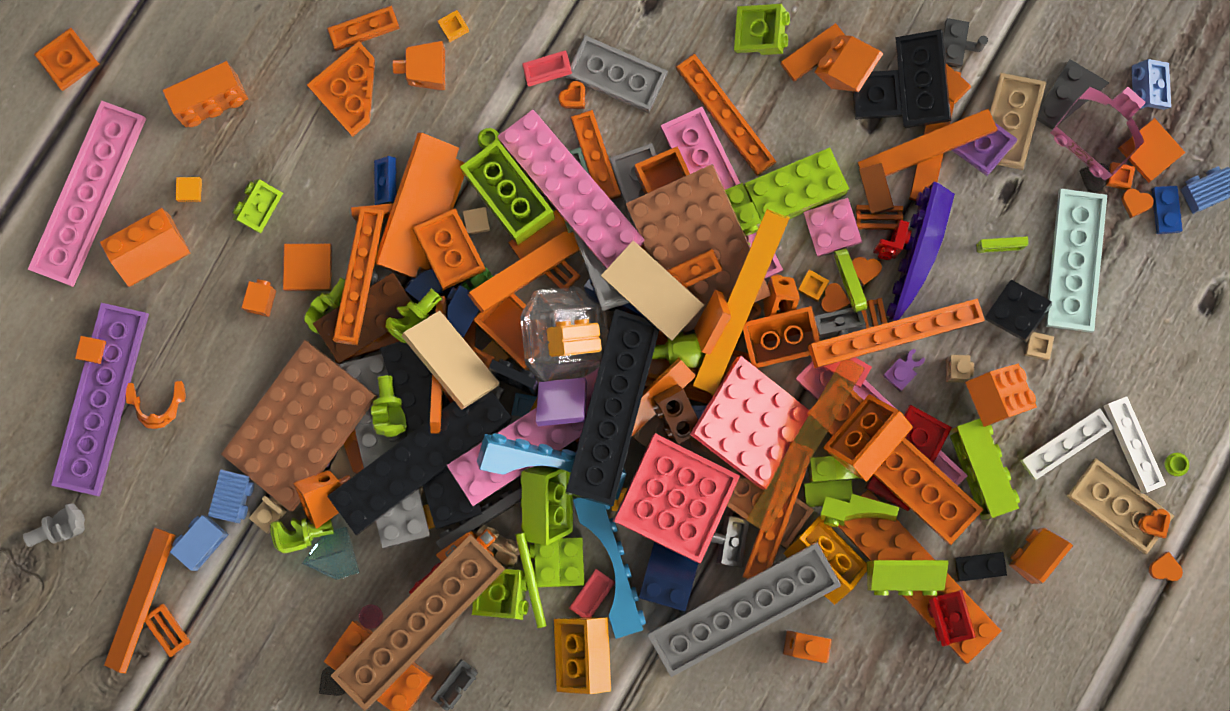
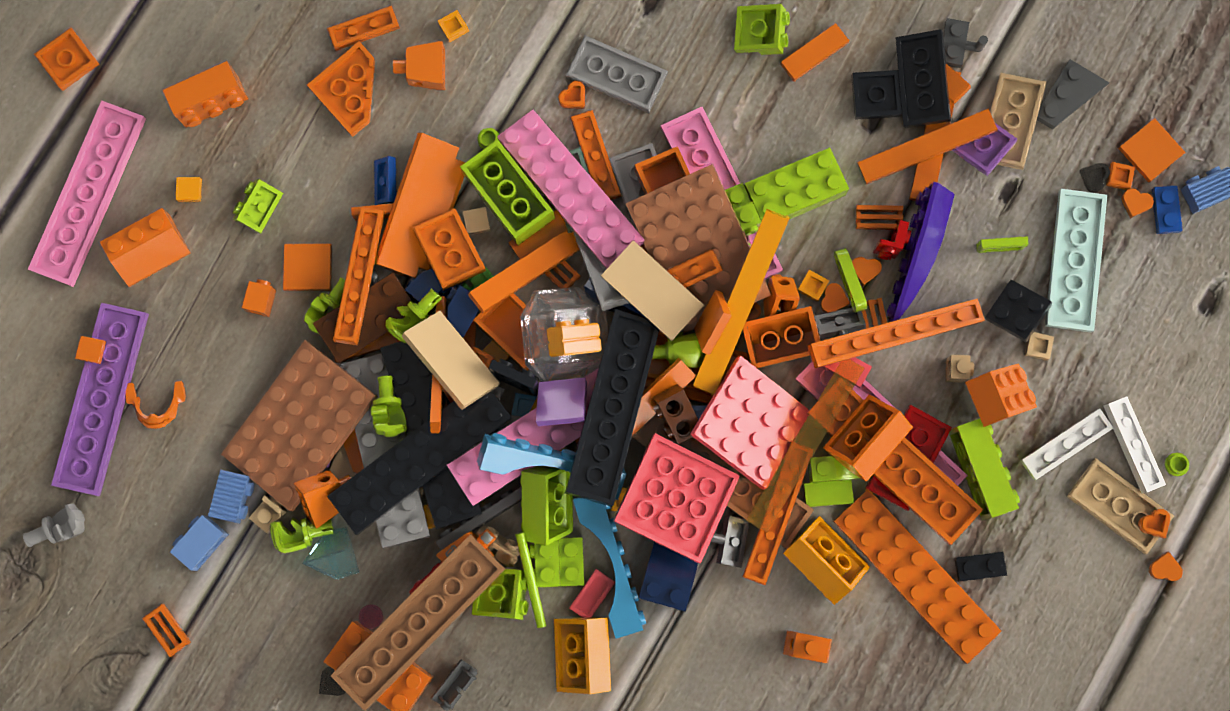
(139, 600): orange tile -> none
(547, 68): coral tile -> none
(726, 115): orange tile -> none
(744, 609): light grey plate -> none
(832, 227): bright pink plate -> none
(837, 512): lime slope -> none
(847, 63): orange slope -> none
(876, 188): dark orange tile -> none
(902, 372): medium lavender plate -> none
(906, 576): lime slope -> none
(951, 618): red bracket -> none
(1039, 555): orange slope -> none
(1127, 104): bright pink piece -> none
(1152, 83): medium blue bracket -> none

